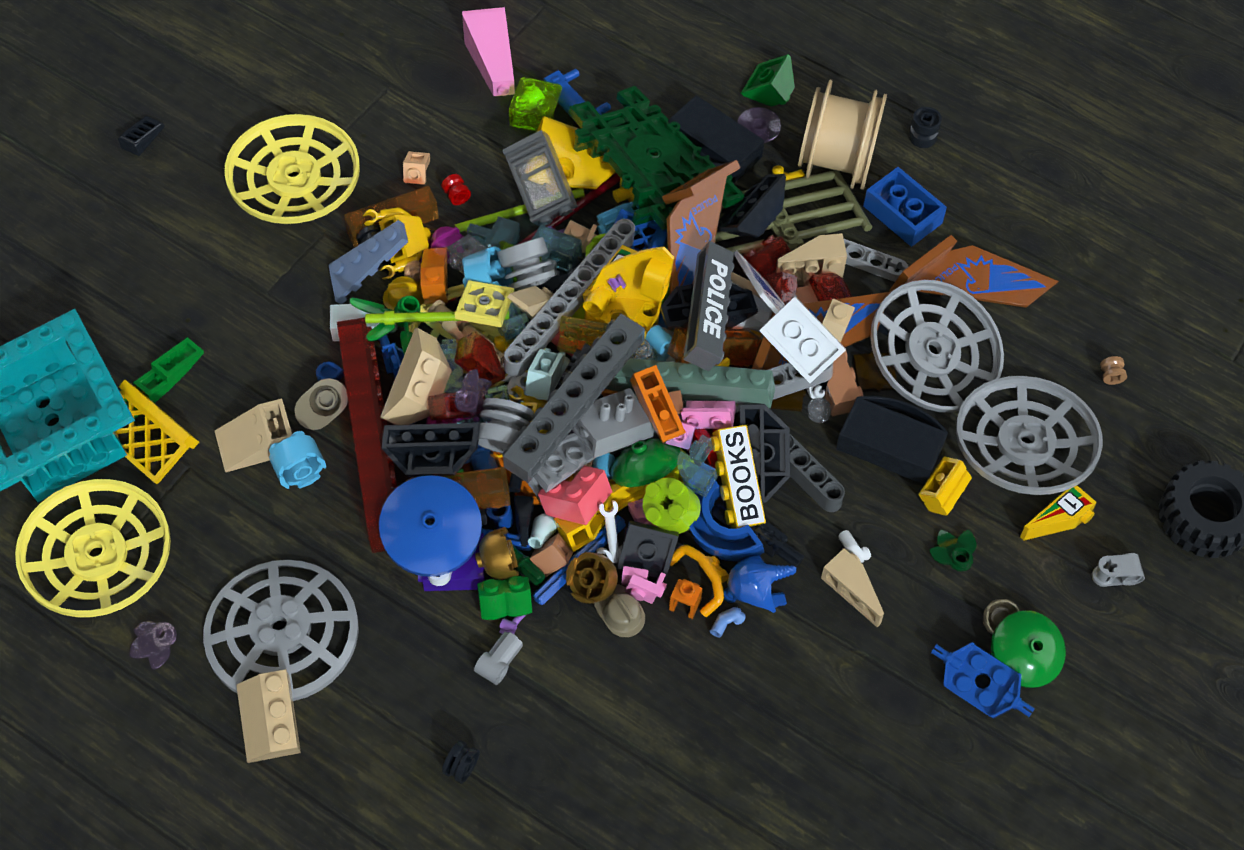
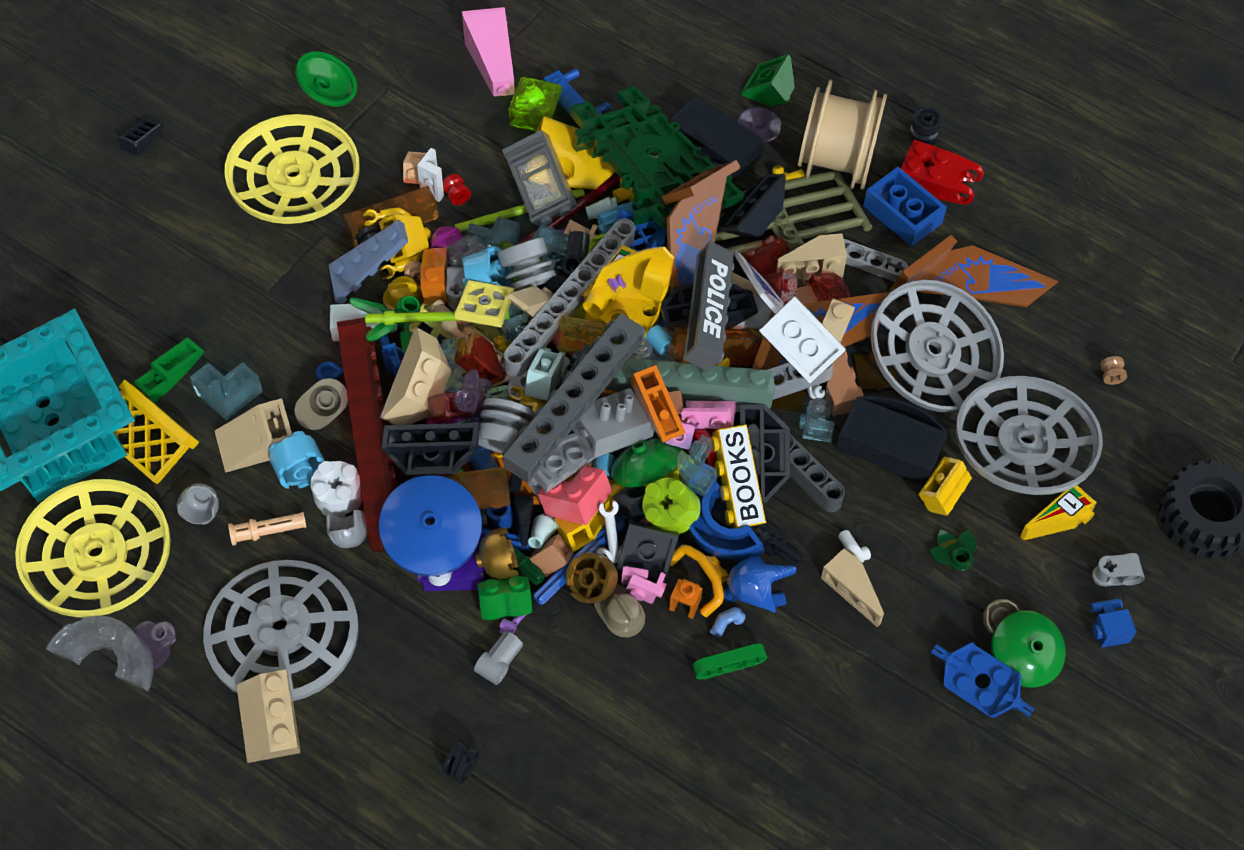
(100, 632): none -> clear brick
(198, 504): none -> light grey hair
(228, 392): none -> clear light blue brick
(254, 529): none -> light nougat pin
(326, 79): none -> green dish
(336, 488): none -> white brick
(347, 531): none -> light grey hair
(431, 174): none -> white panel
(454, 286): none -> light grey piece
(576, 250): none -> black piece
(600, 207): none -> light aqua cone
(631, 503): none -> black brick
(729, 661): none -> green beam
(816, 429): none -> clear light blue bracket
(941, 172): none -> red brick
(1112, 626): none -> blue brick

